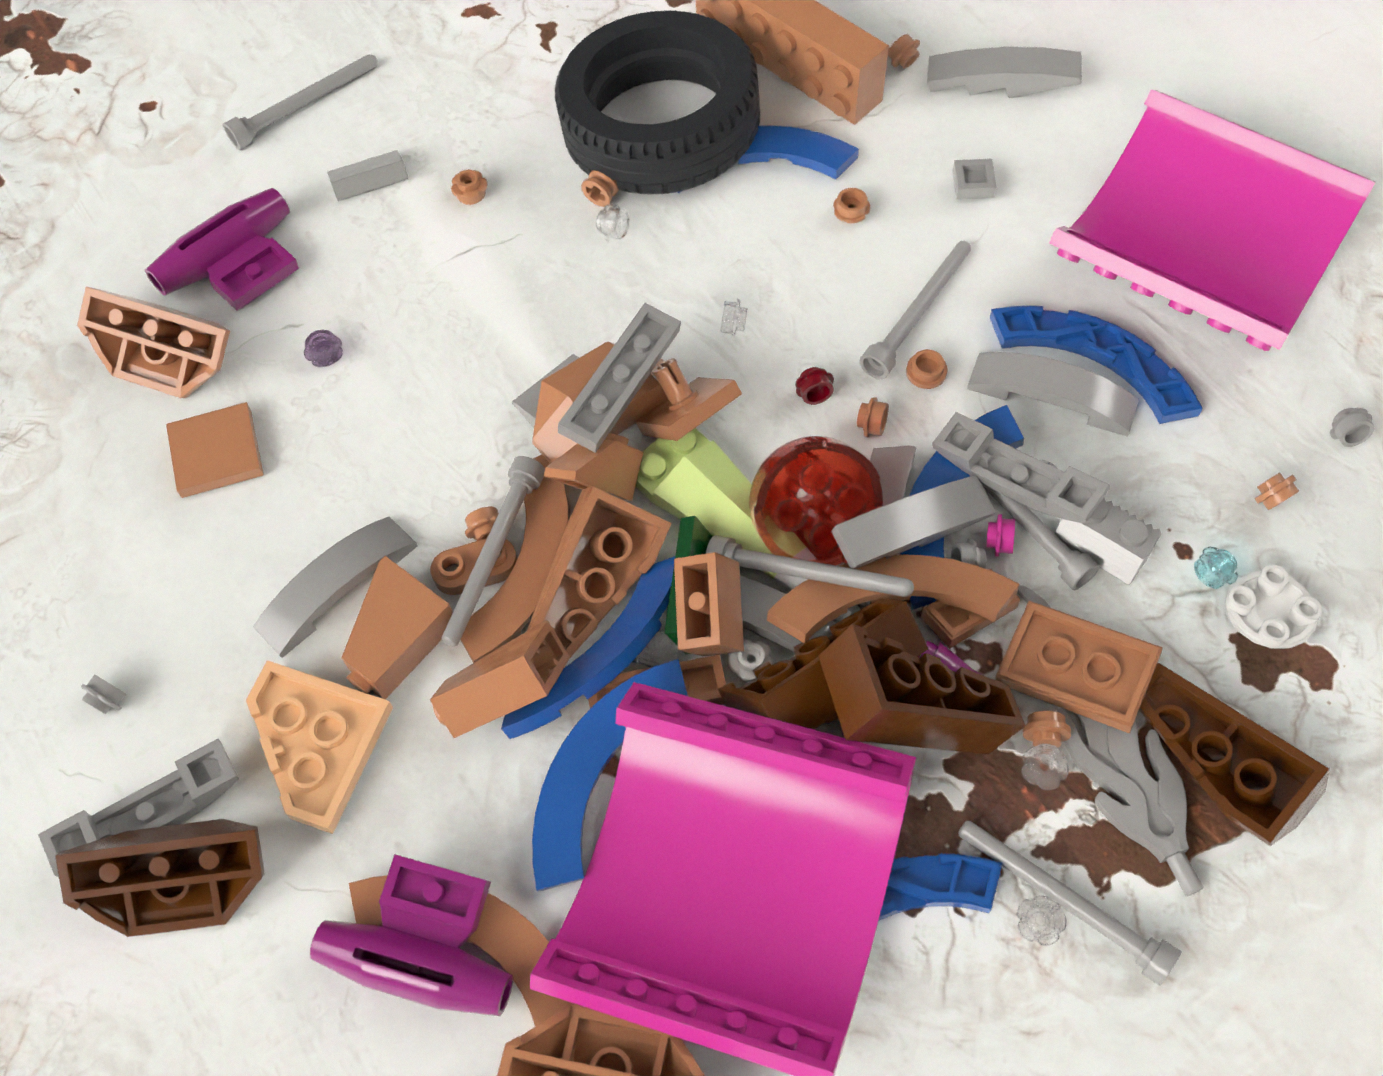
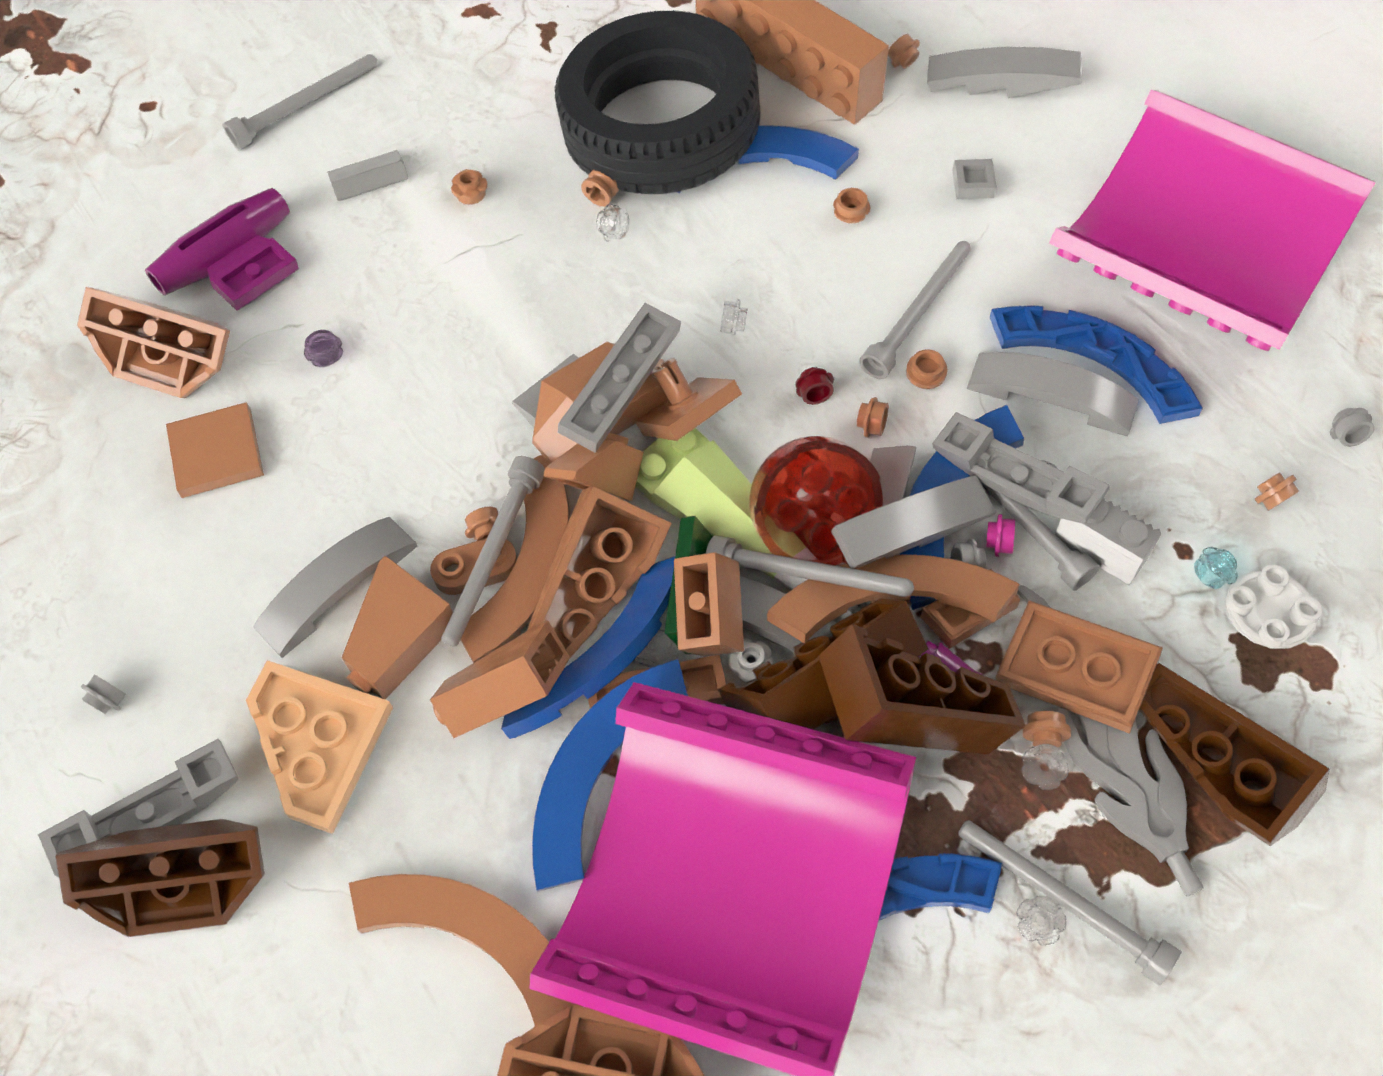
(417, 950): magenta plate -> none

